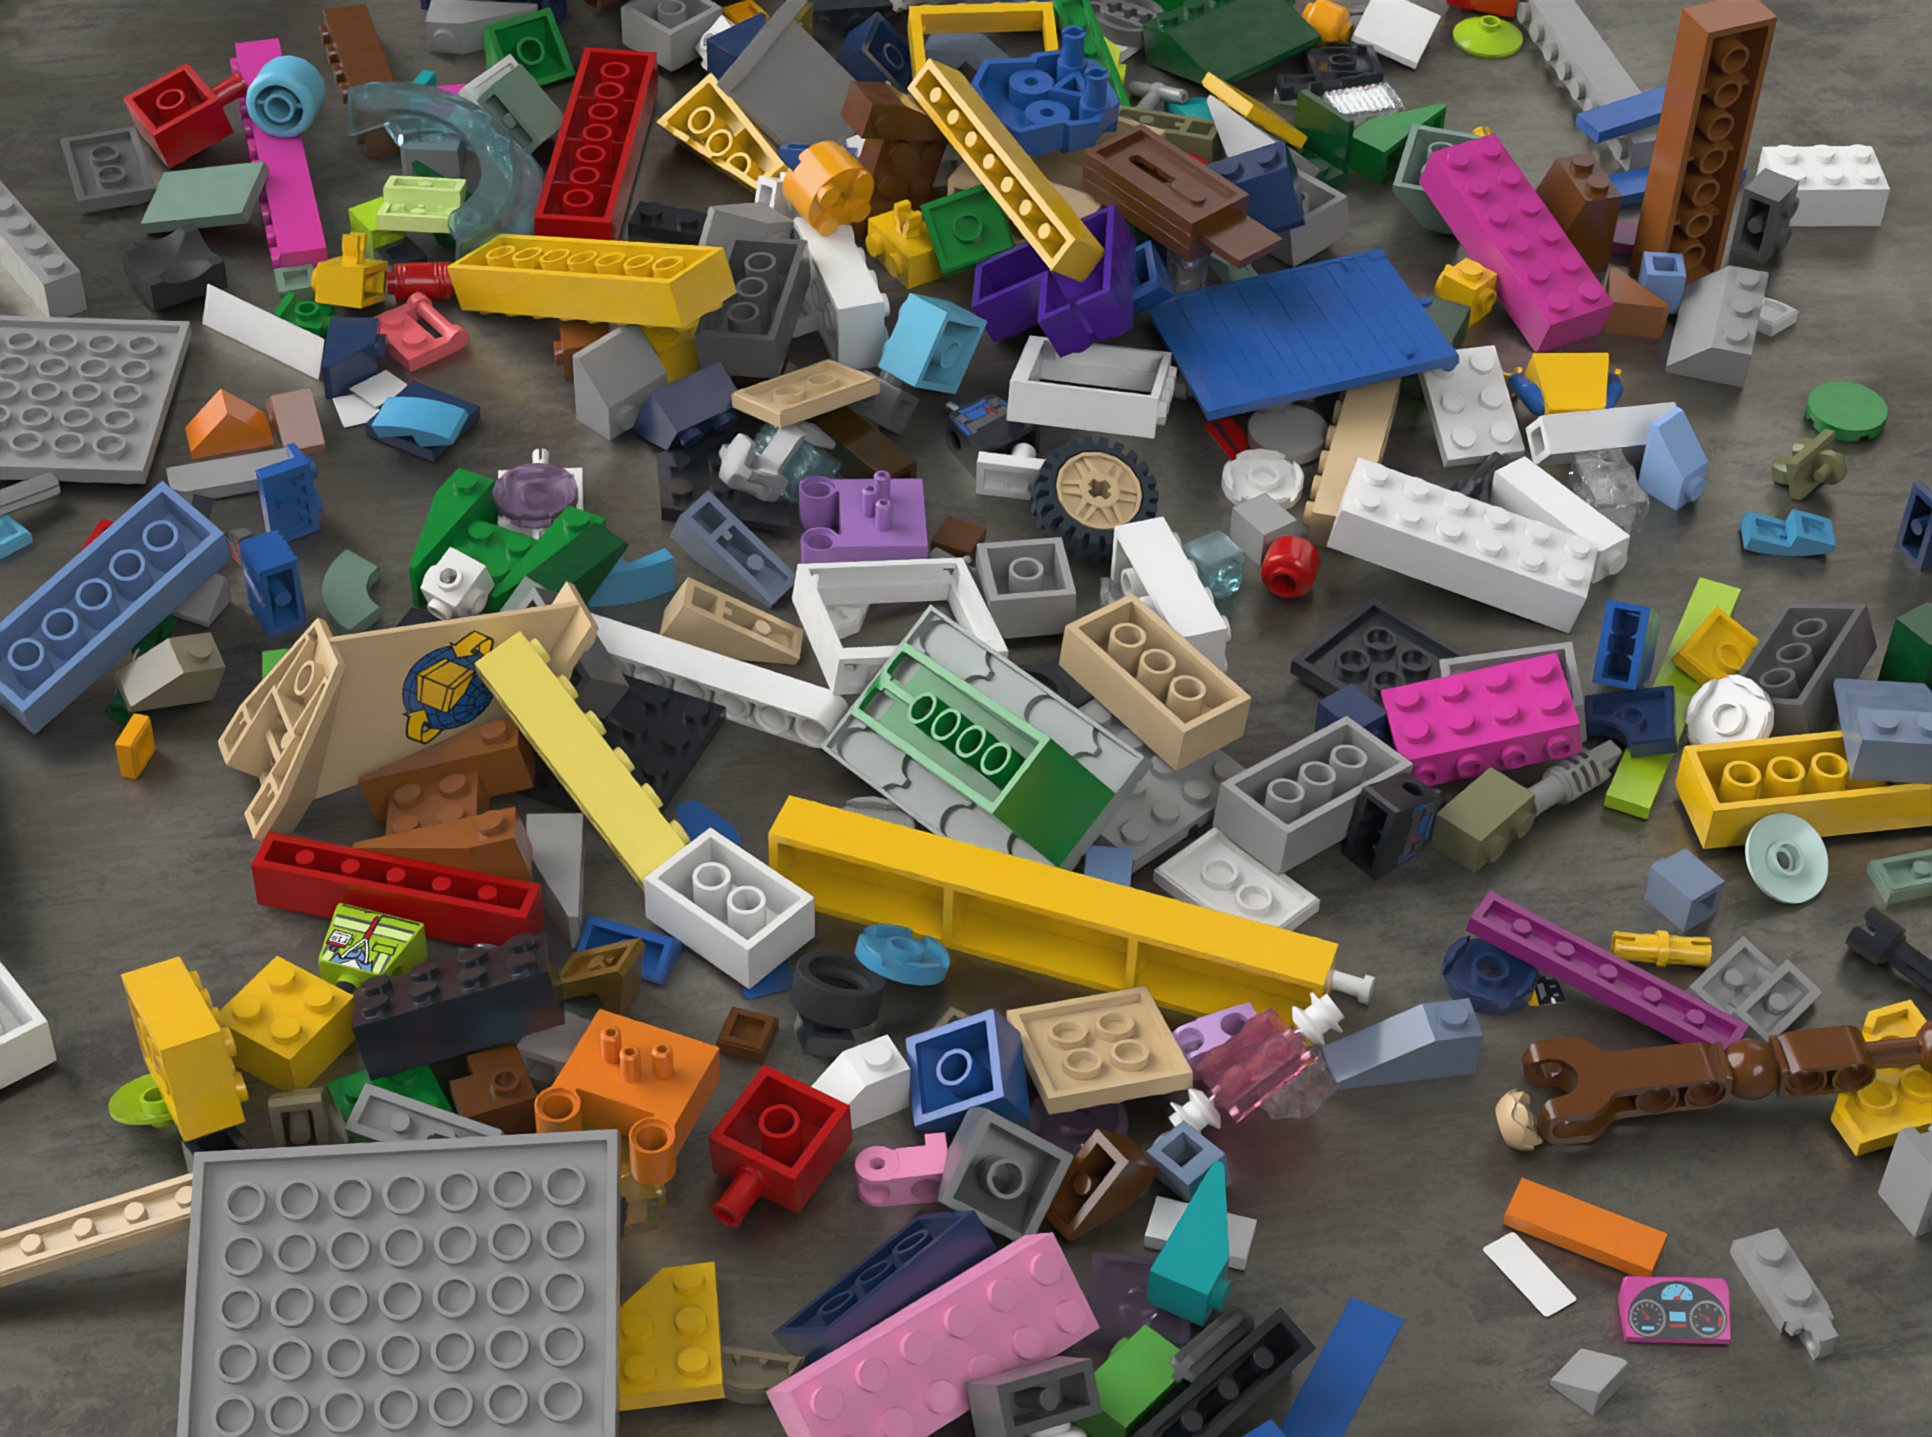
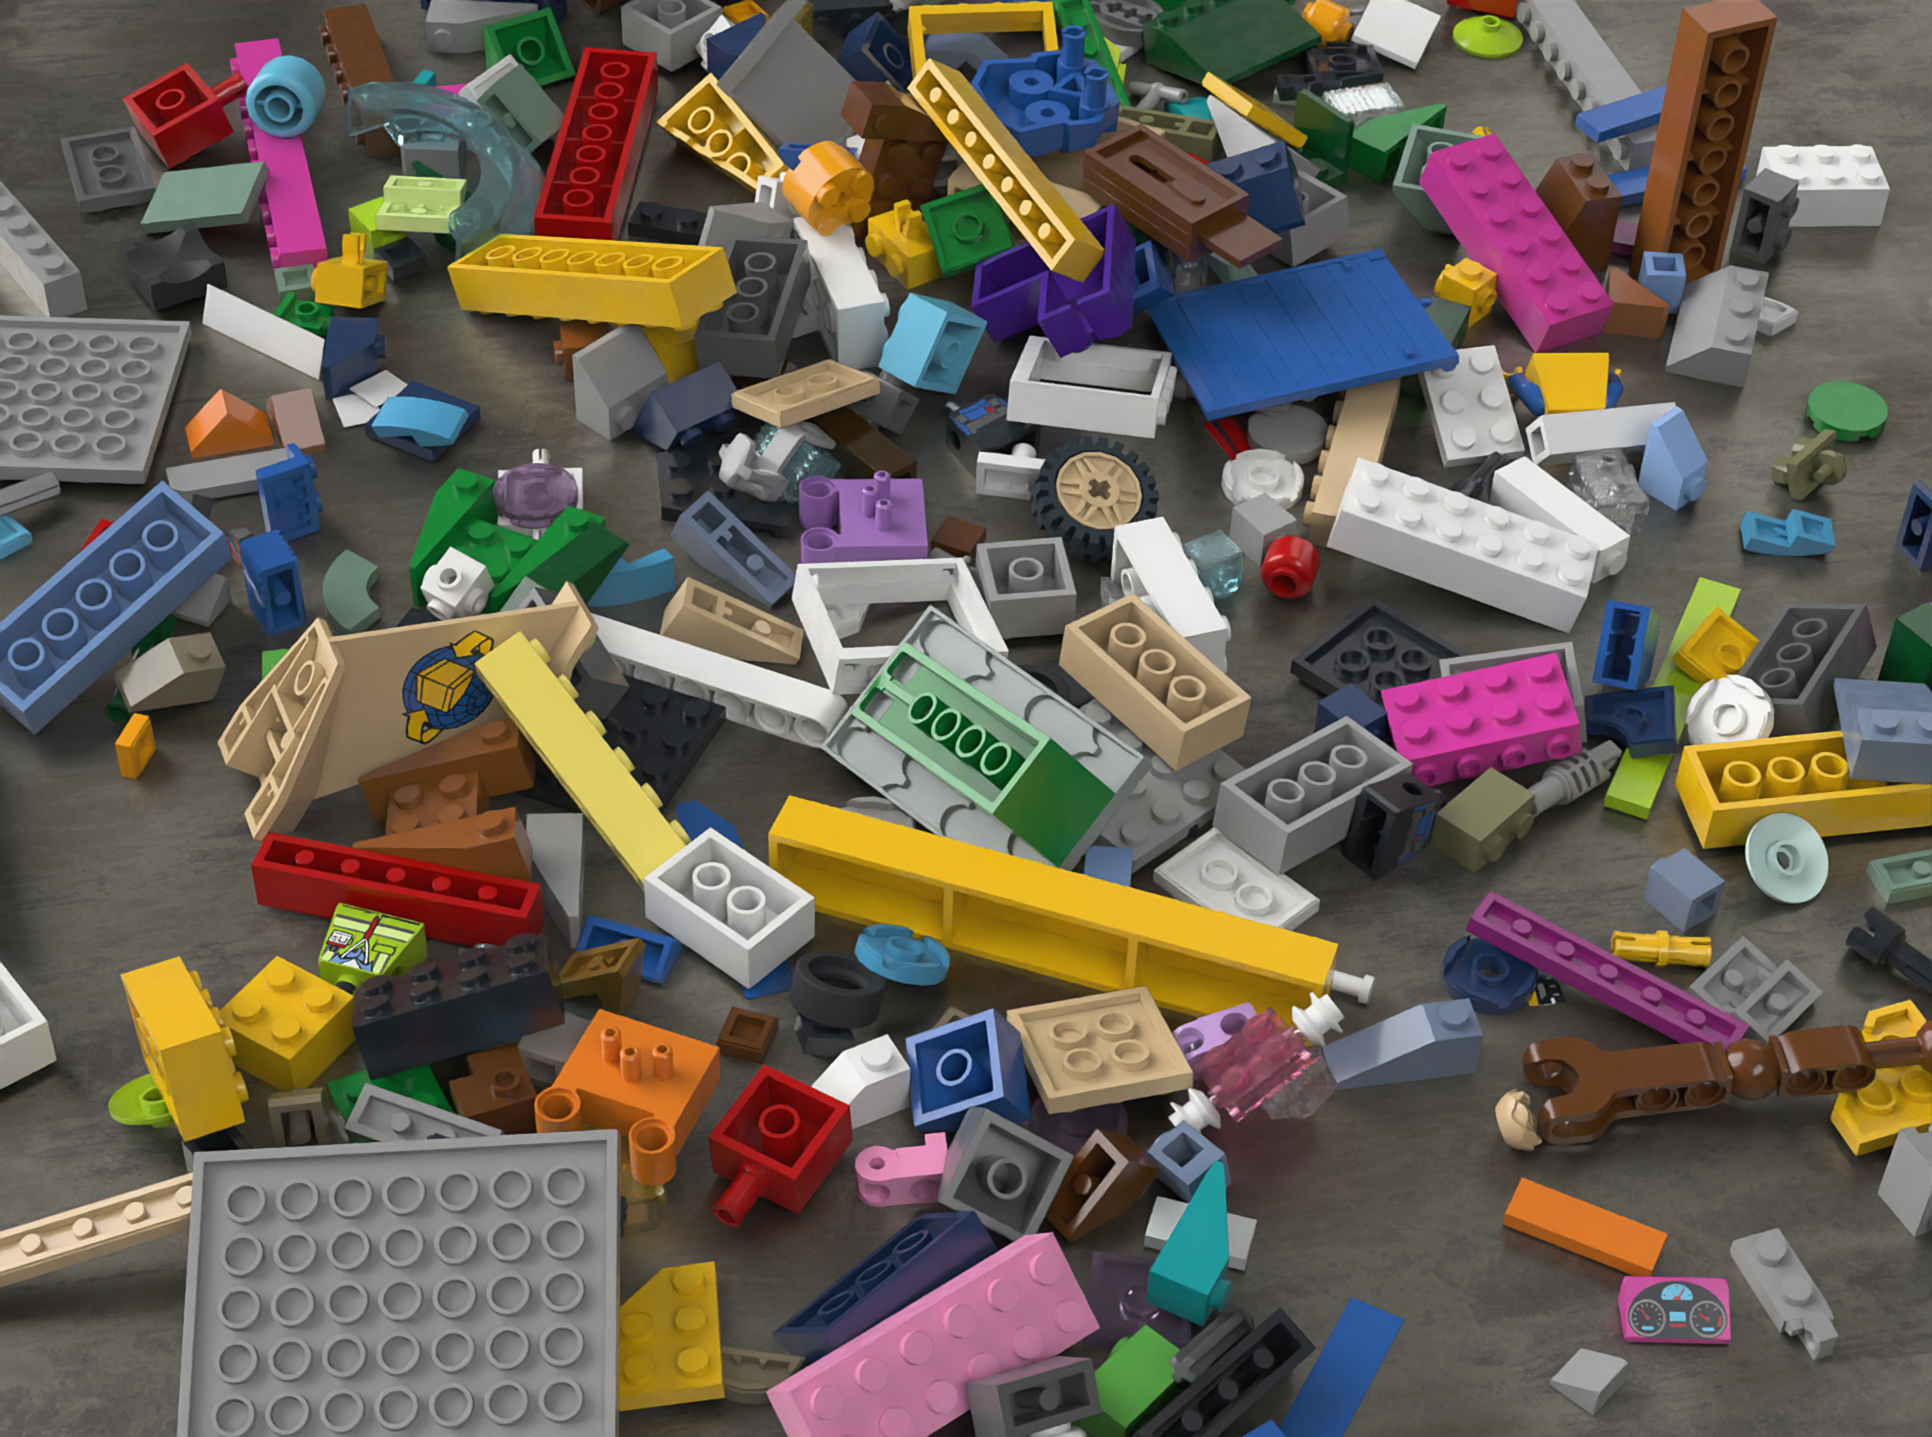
(411, 342): coral plate -> none
(423, 277): red head -> none
(1529, 1274): white sticker -> none

